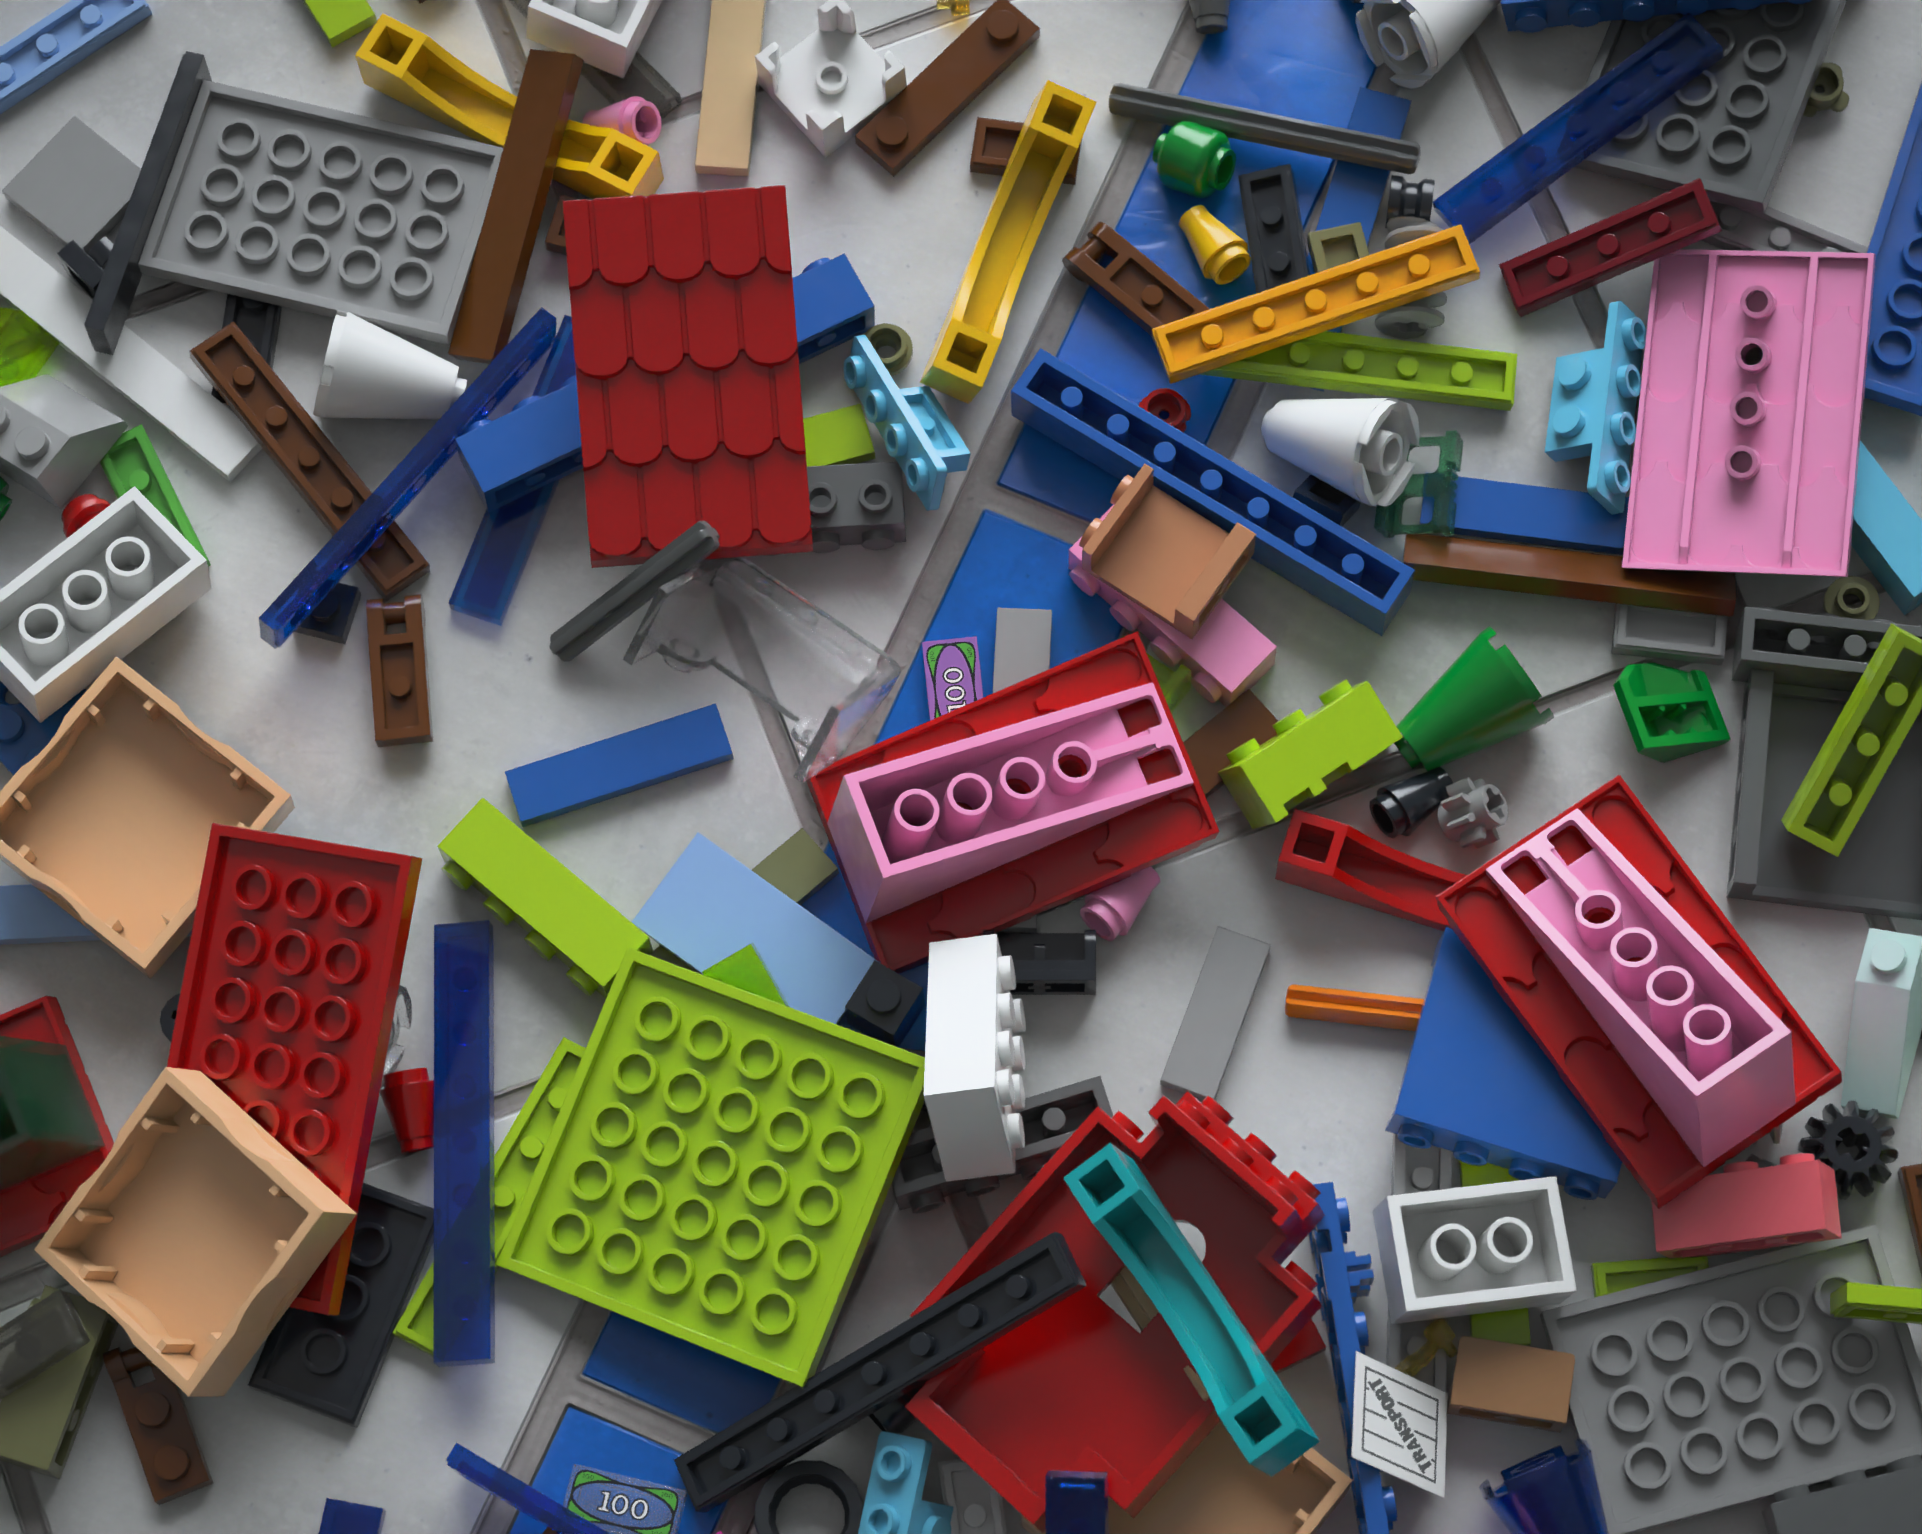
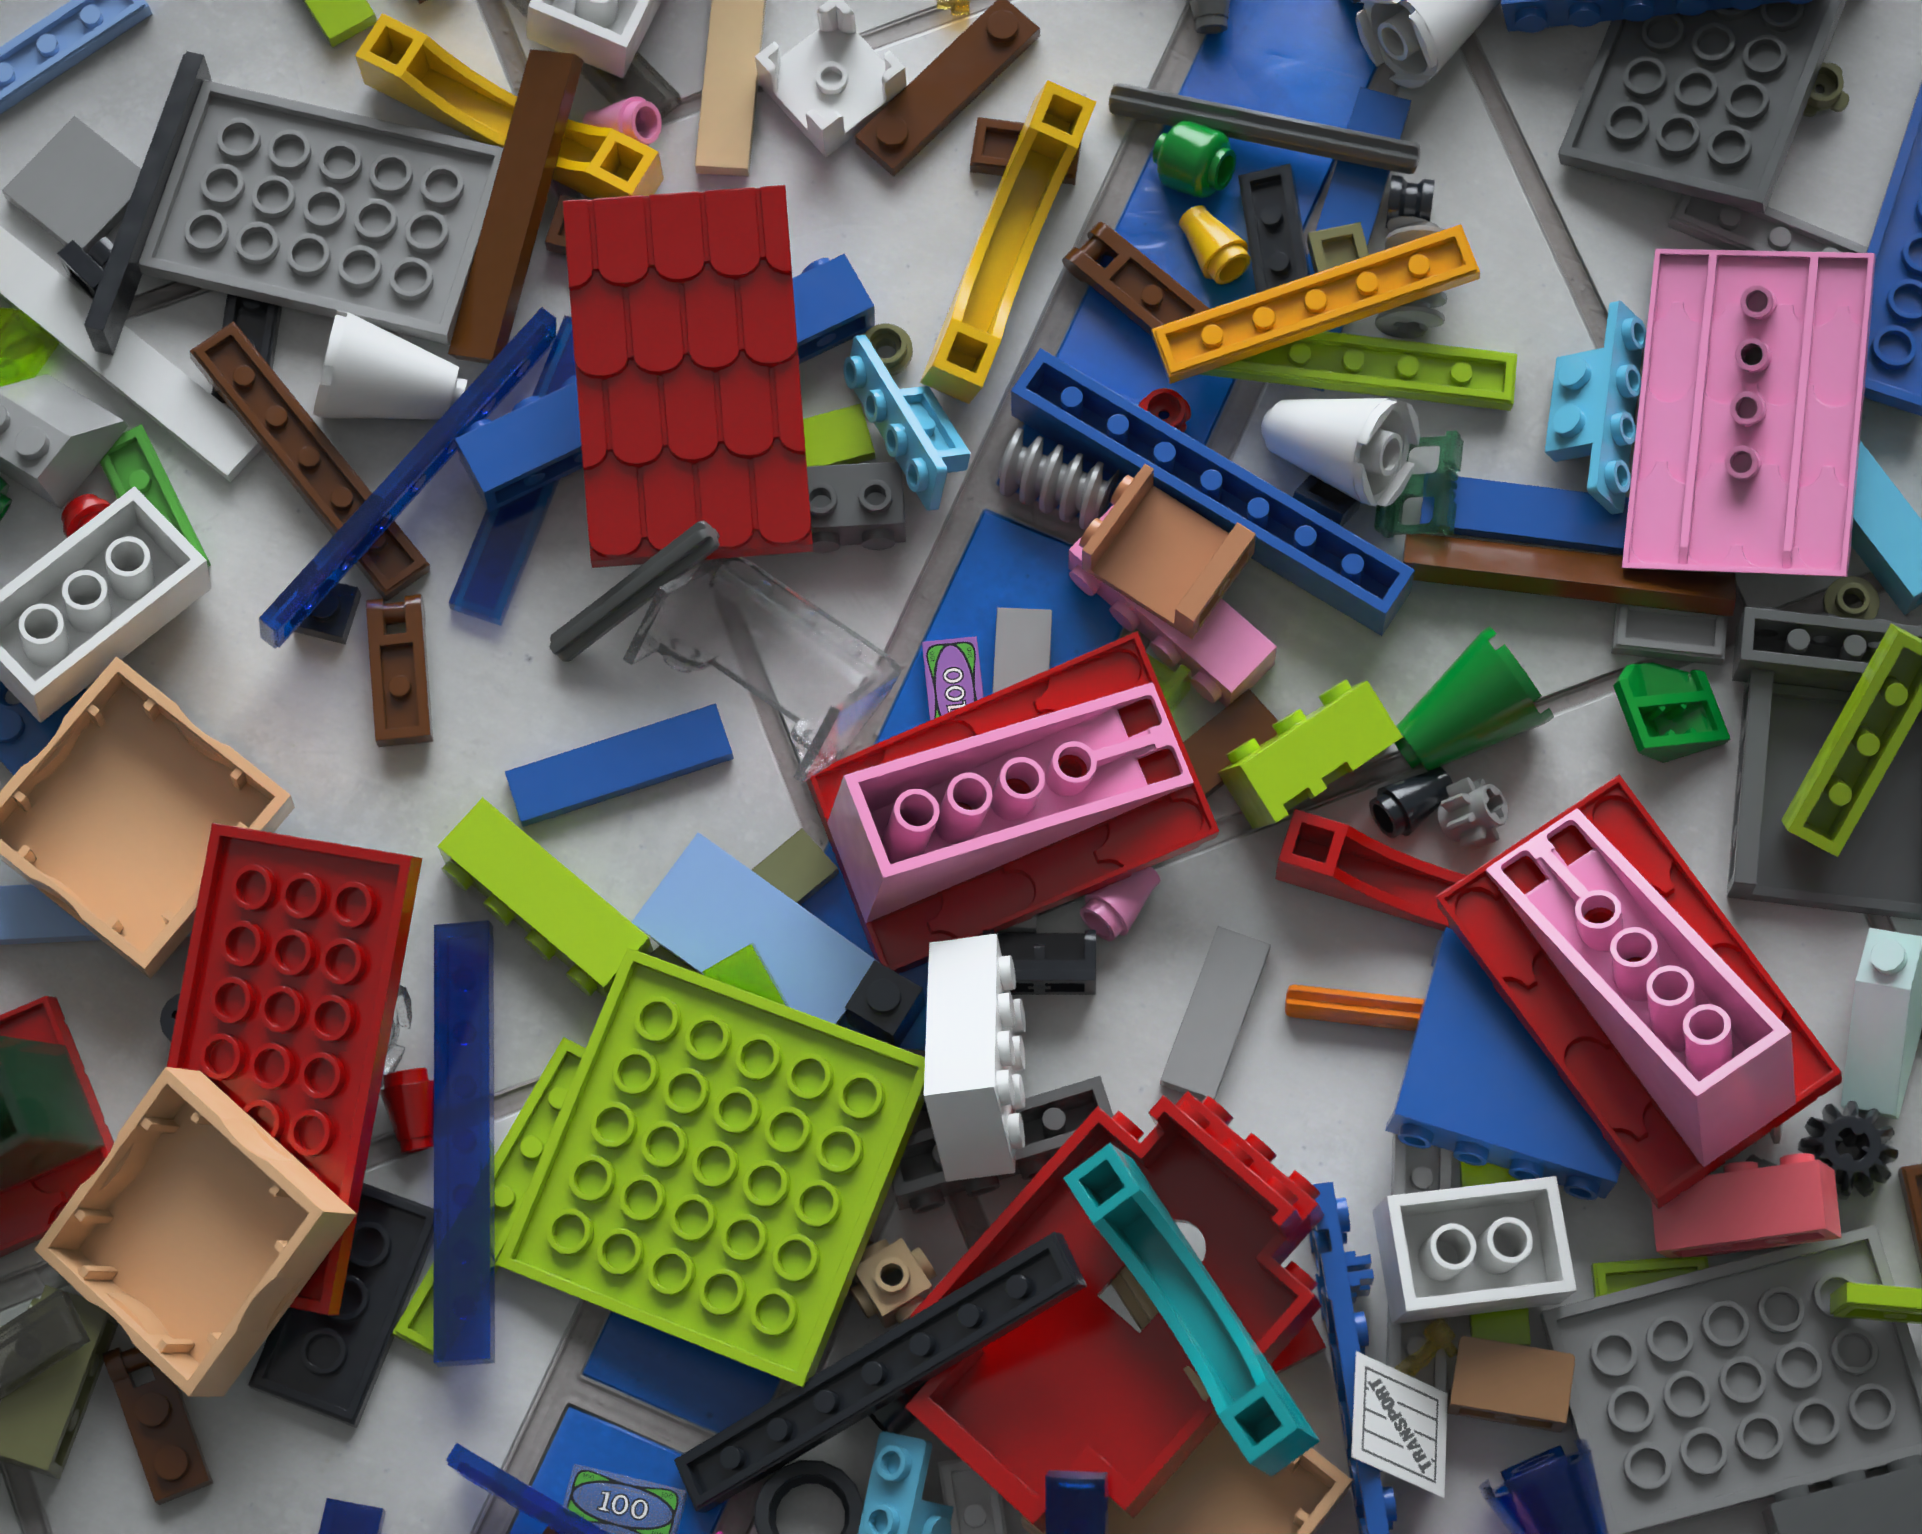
(895, 1302): none -> tan brick
(1054, 481): none -> light grey piece
(1579, 128): clear blue tile -> none
(1610, 247): dark red tile -> none

